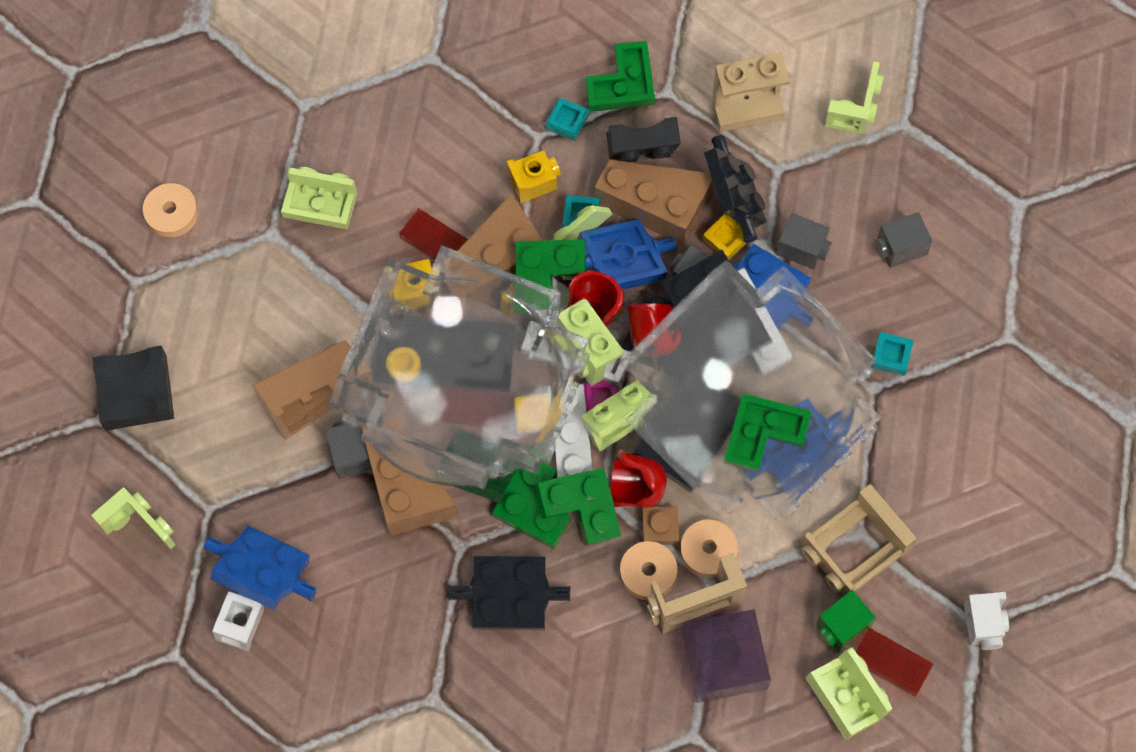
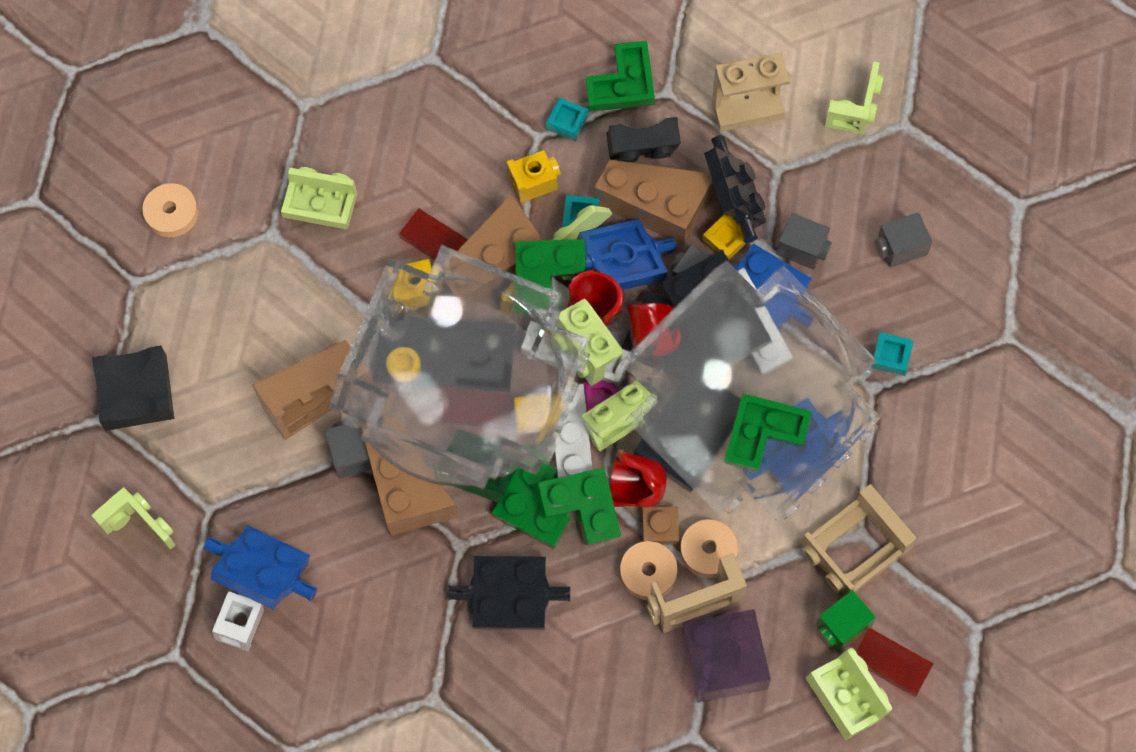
(986, 620): white brick -> none

